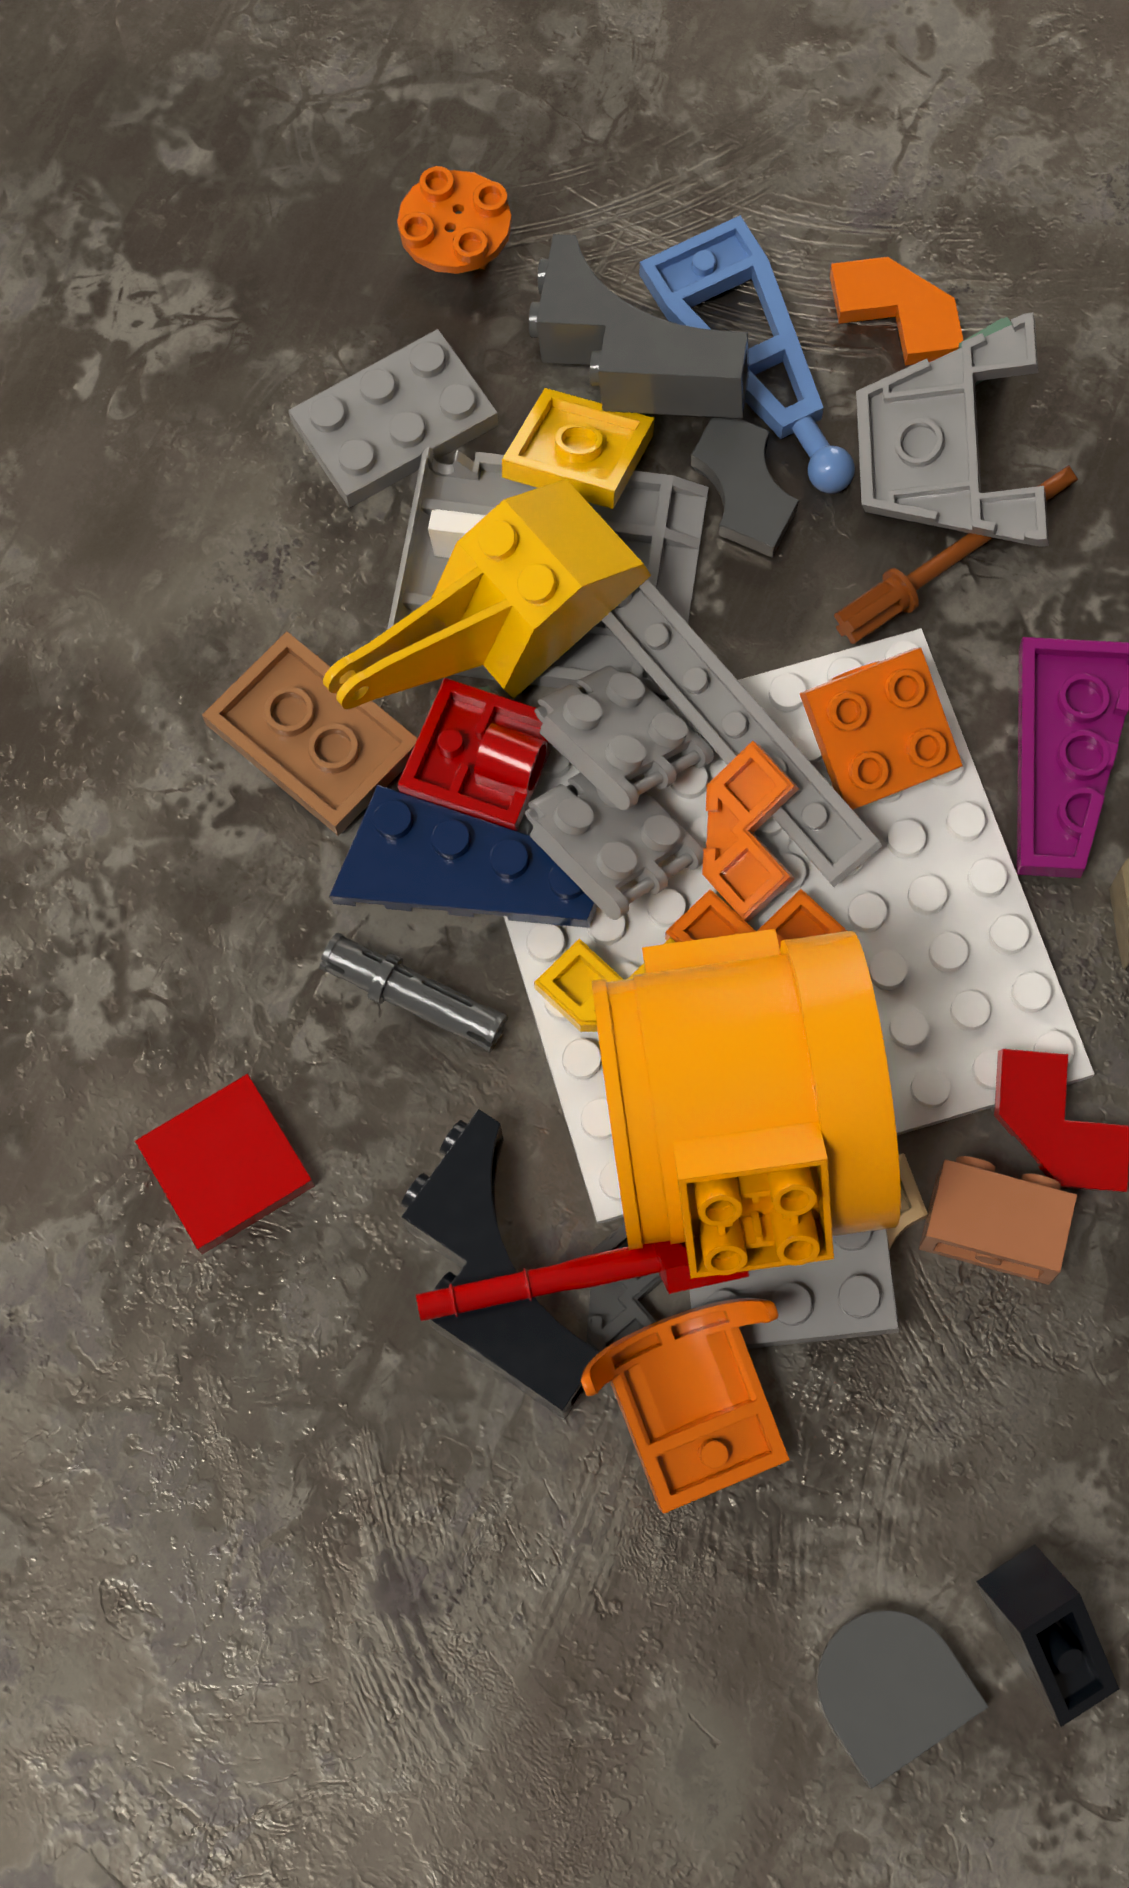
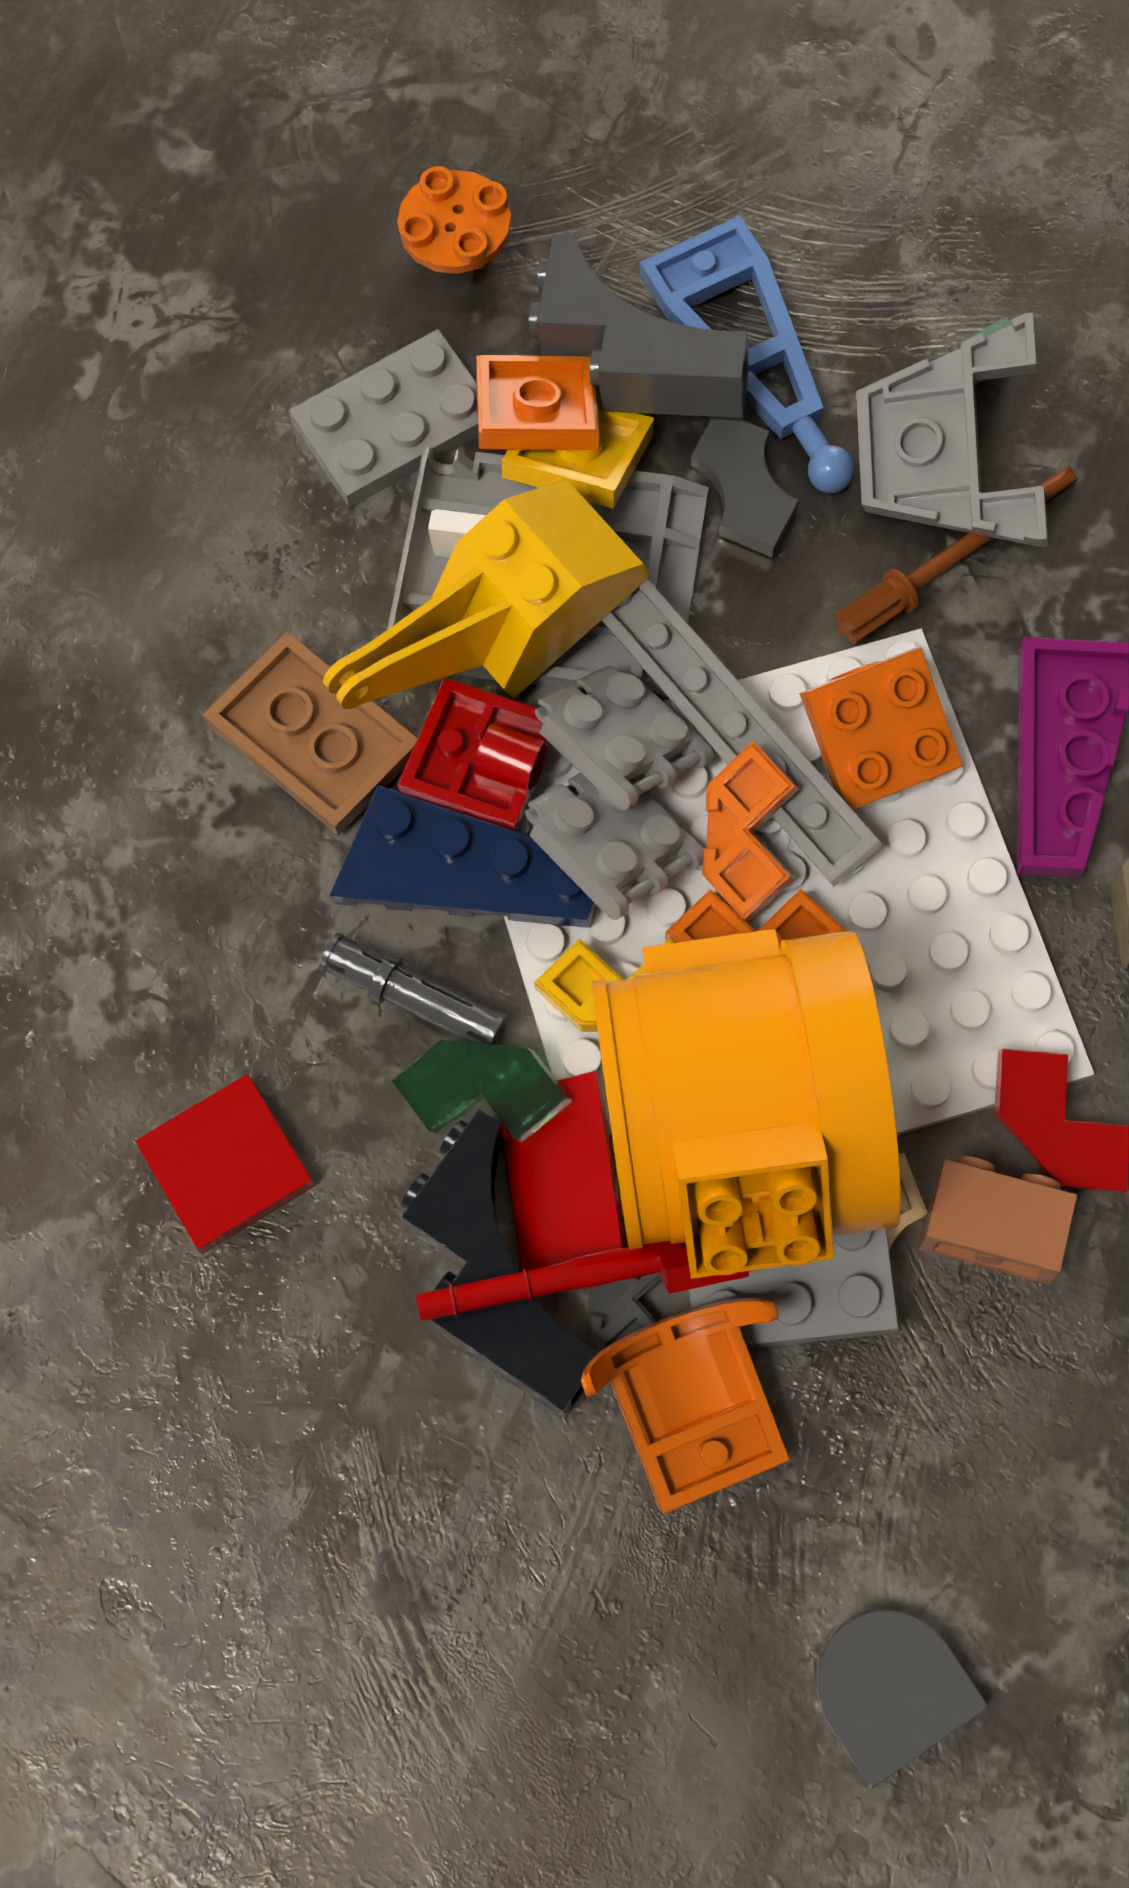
(507, 1077): none -> clear green tile
(536, 403): none -> orange tile
(566, 1181): none -> red piece
(886, 289): orange tile -> none
(1049, 1633): black slope -> none

